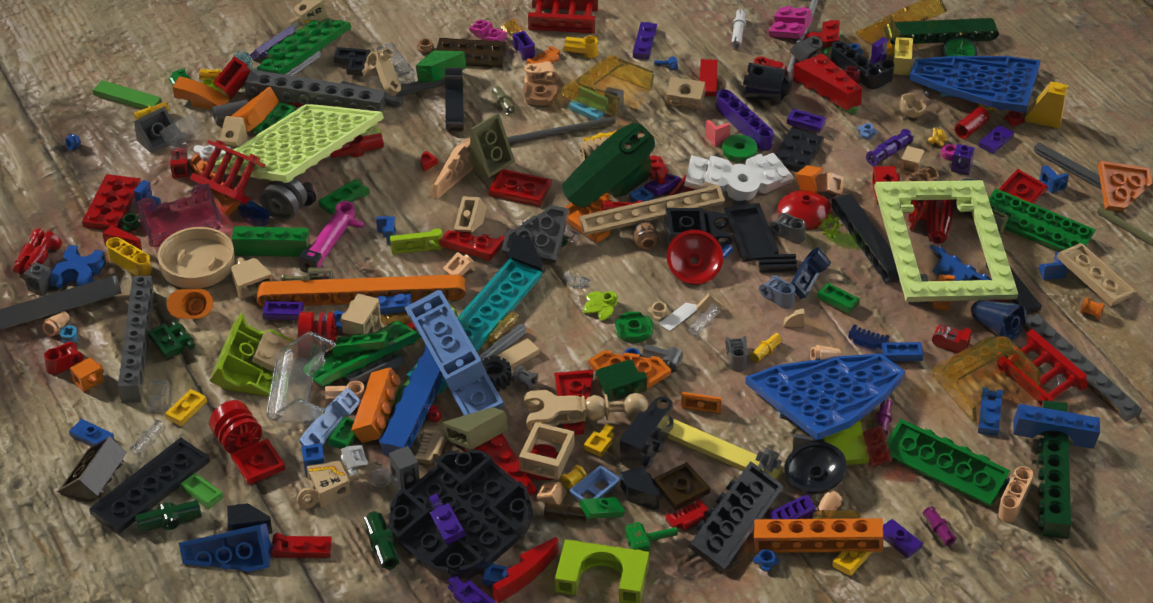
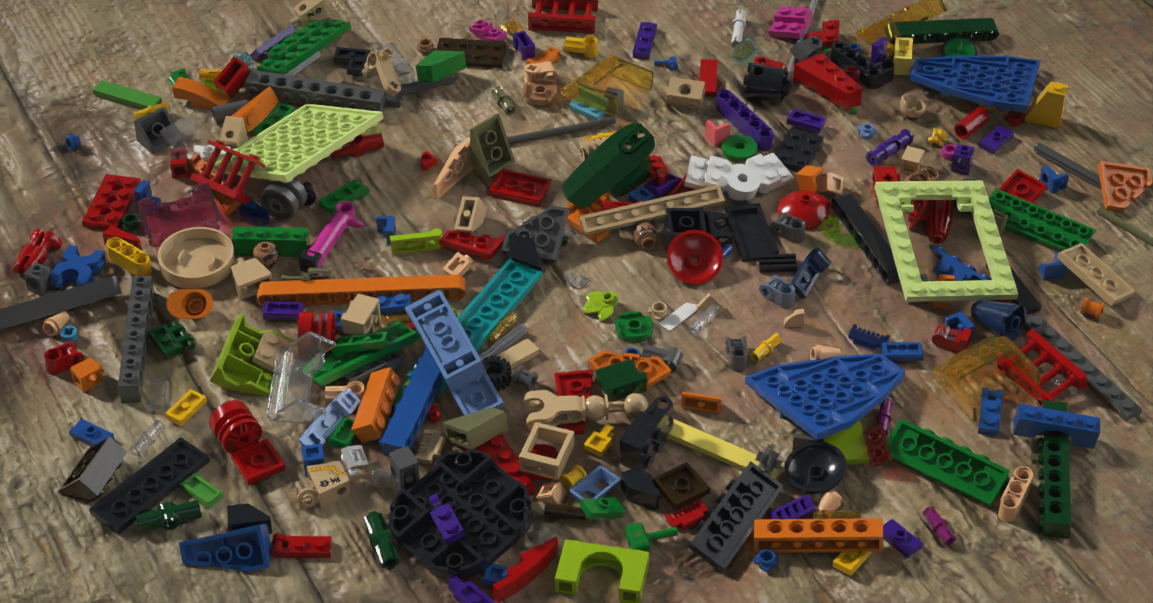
(266, 254): none -> medium nougat head
(454, 99): black beam -> none
(744, 49): none -> rock
(838, 298): green plate -> none
(959, 322): none -> blue bracket

